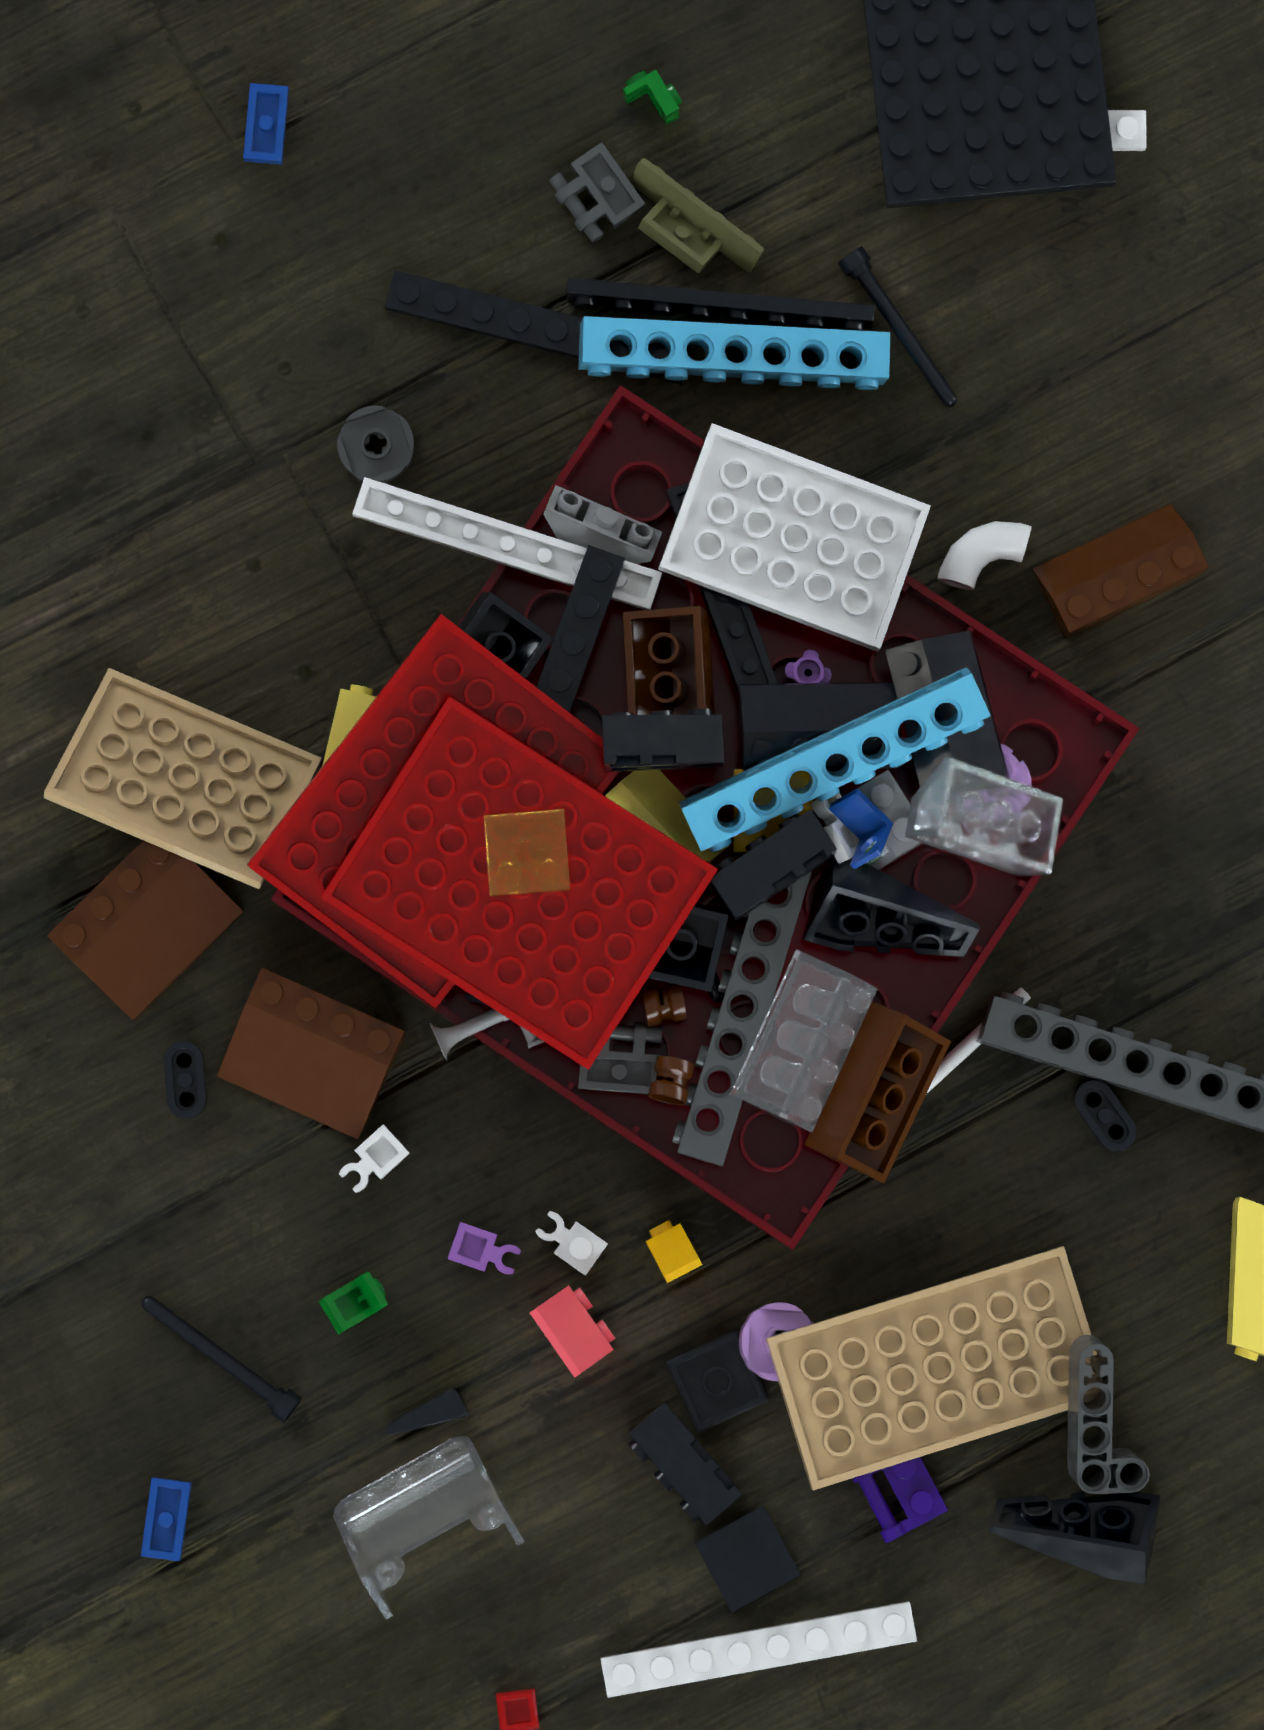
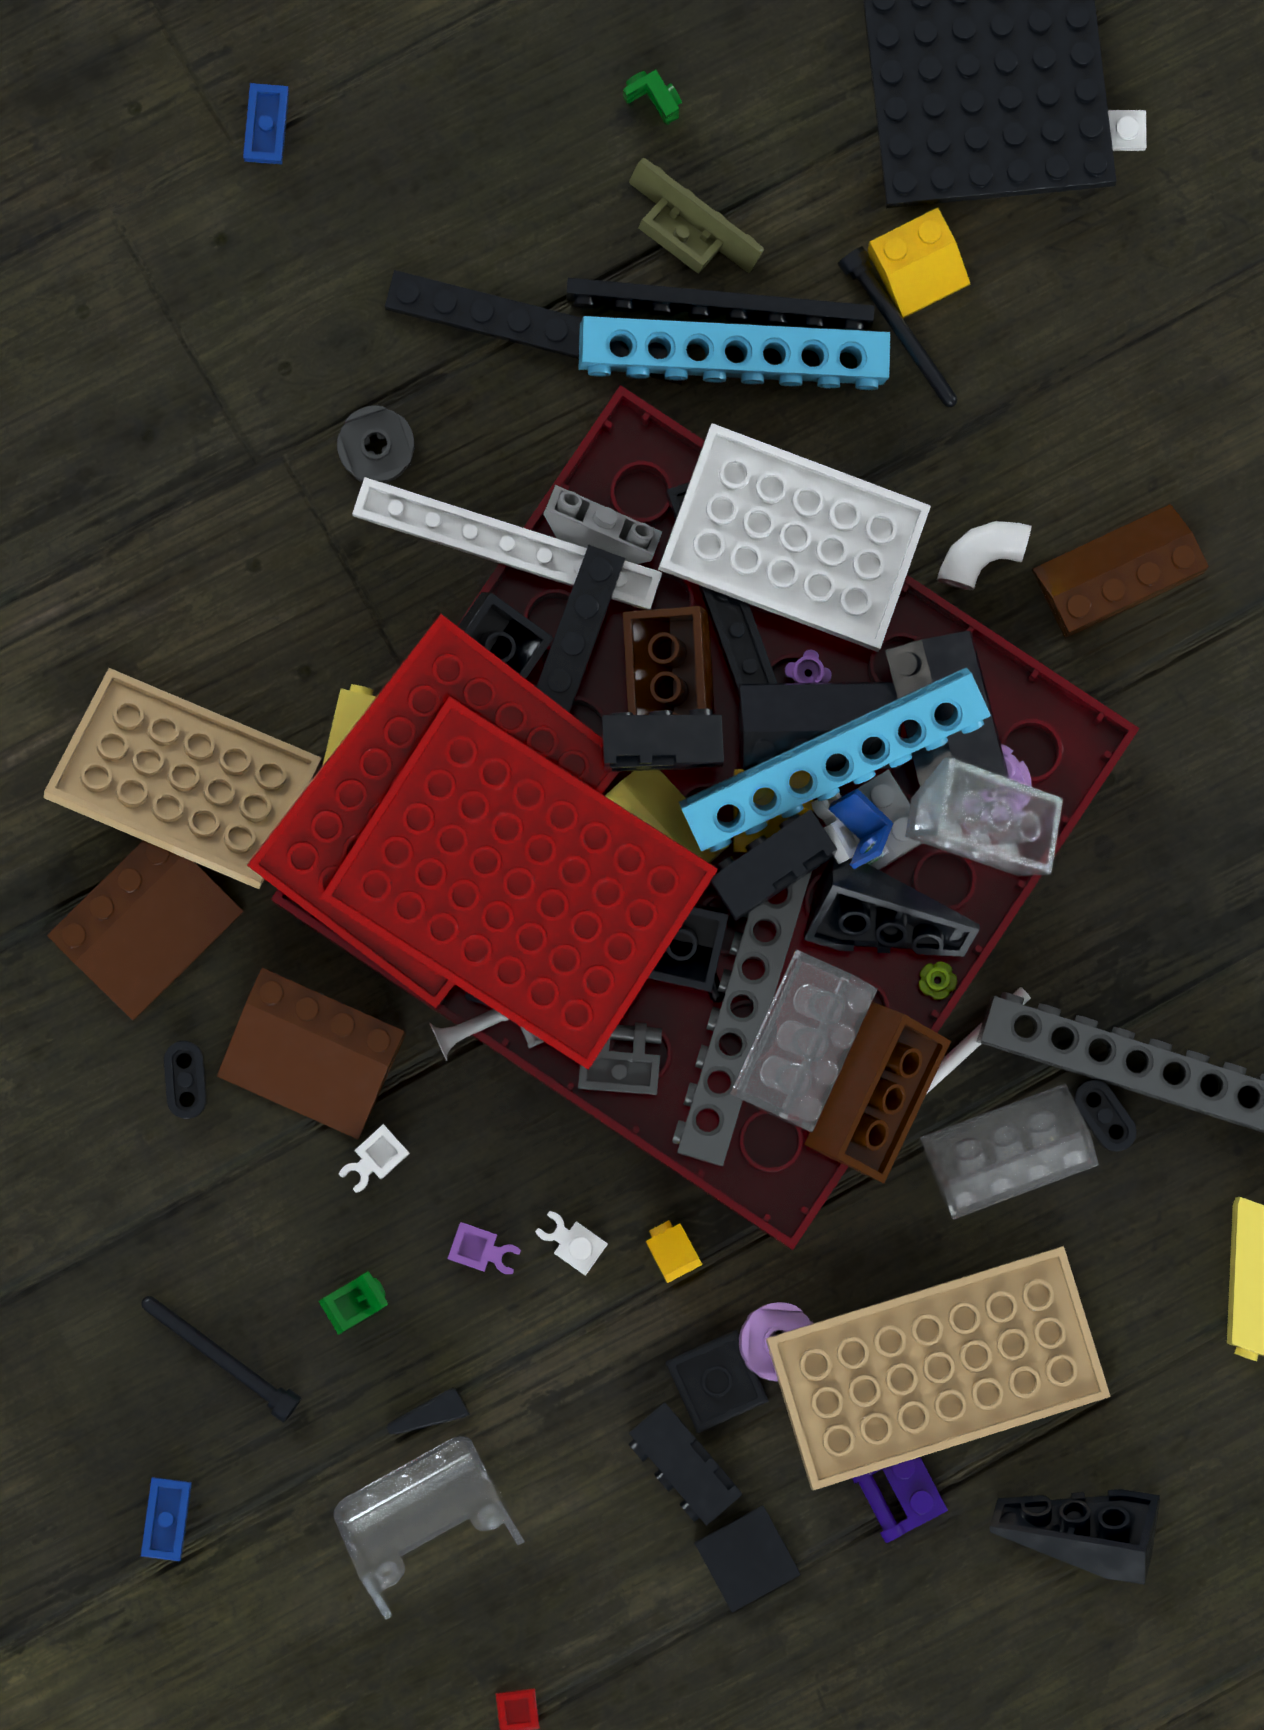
(527, 852): clear yellow plate -> none
(572, 1330): coral slope -> none
(607, 186): dark grey plate -> none
(671, 1080): reddish brown wheel -> none
(673, 1004): reddish brown wheel -> none
(758, 1649): white plate -> none
(919, 262): none -> yellow slope
(941, 990): none -> lime plate
(1009, 1151): none -> clear slope
(1100, 1414): dark grey beam -> none

